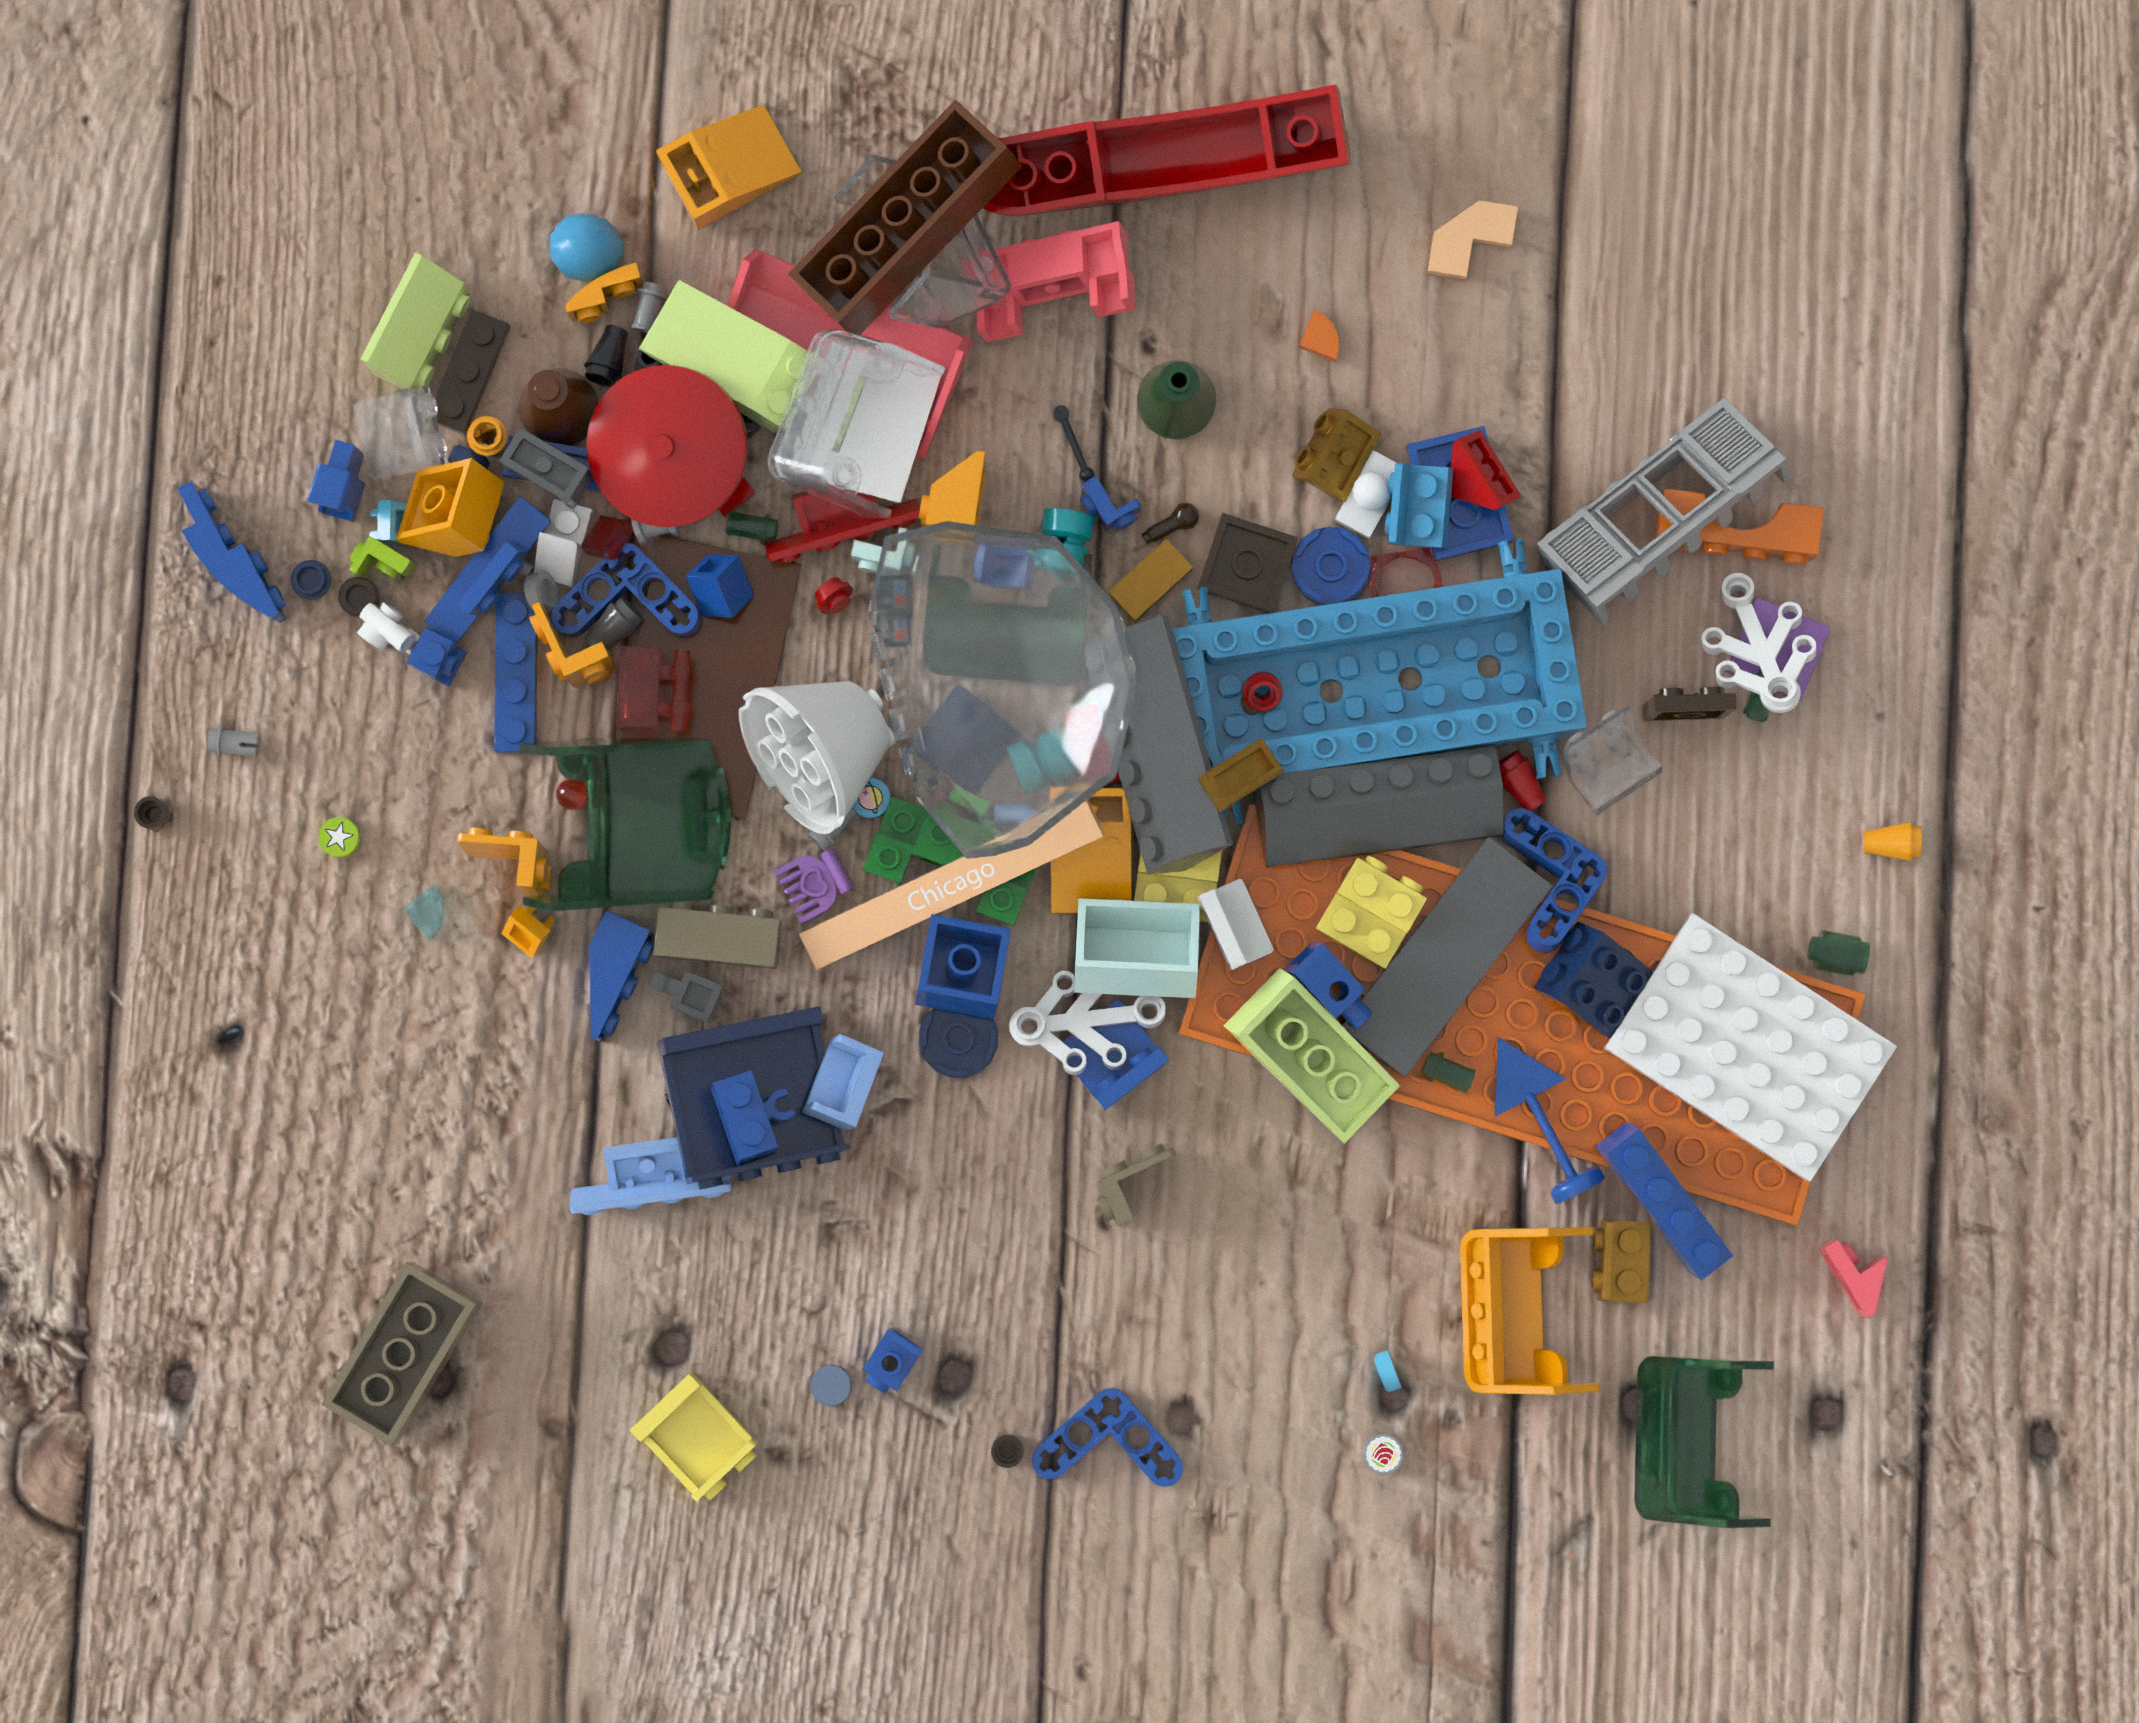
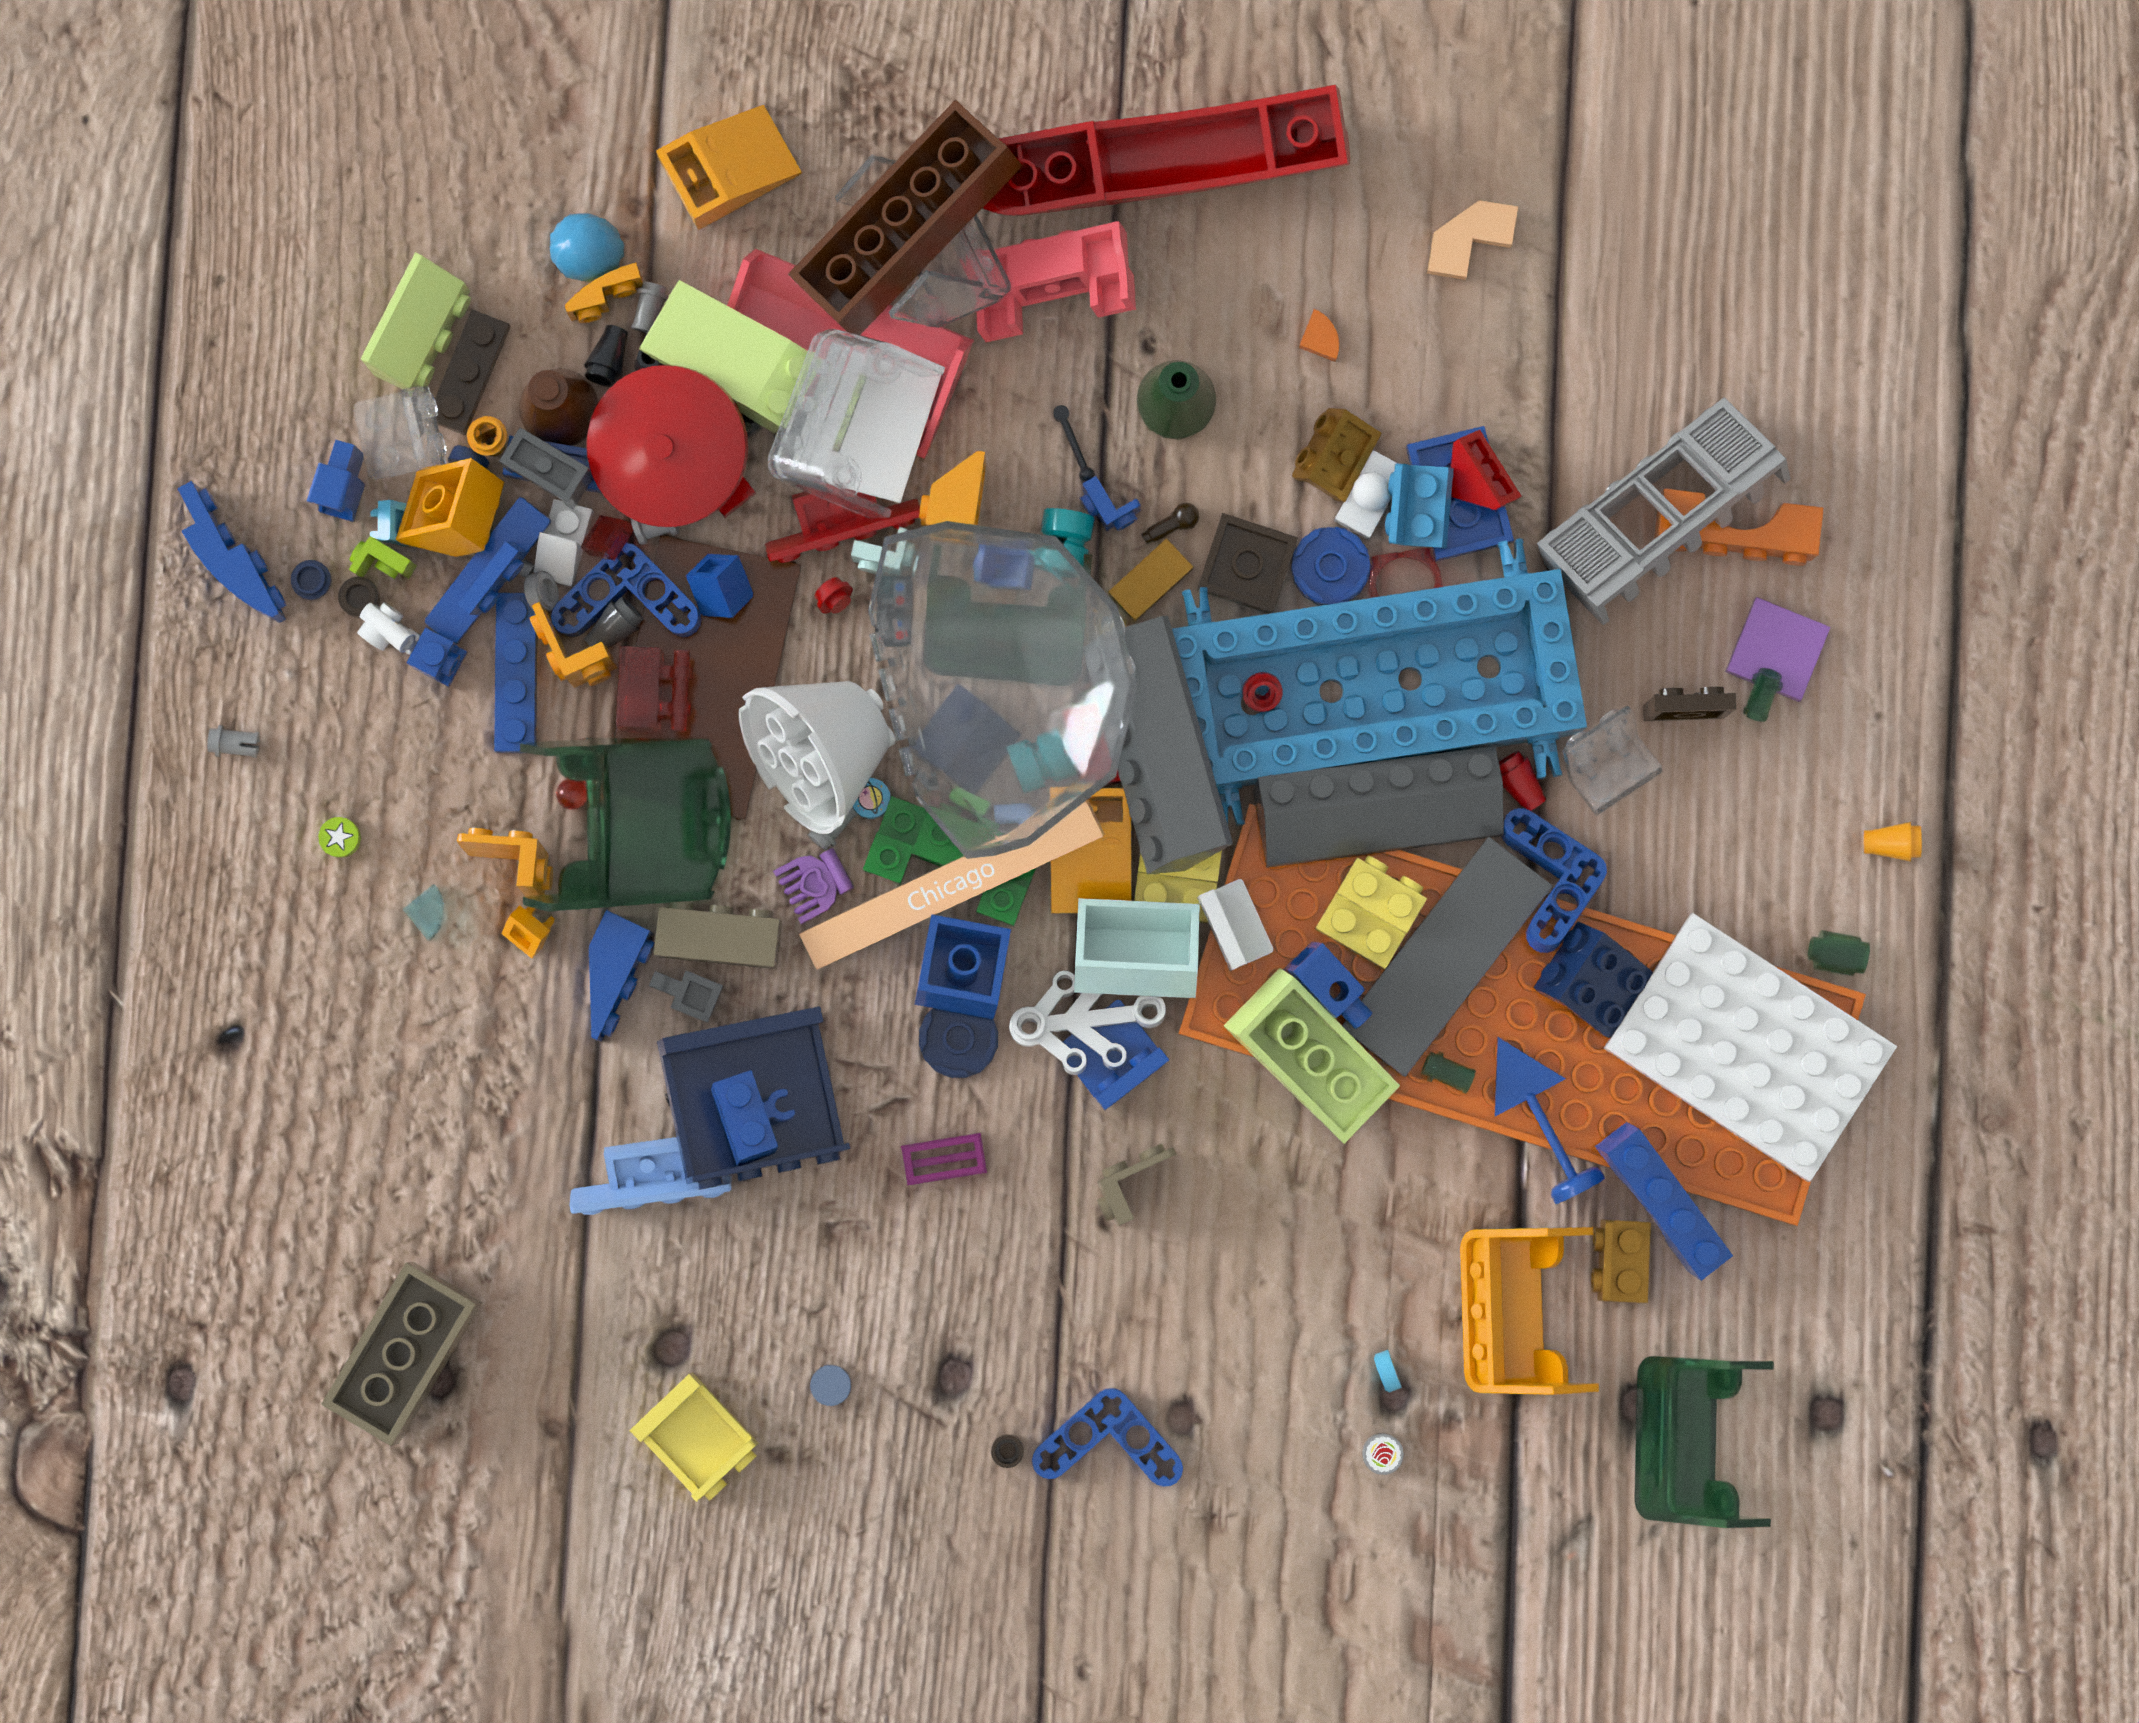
(142, 811): dark brown hose -> none
(753, 527): clear green pin -> none
(843, 1082): light blue panel -> none
(903, 1350): blue brick -> none
(978, 1153): none -> magenta tile
(1240, 775): pearl gold tile -> none
(1760, 650): white plant -> none
(1860, 1285): coral slope -> none

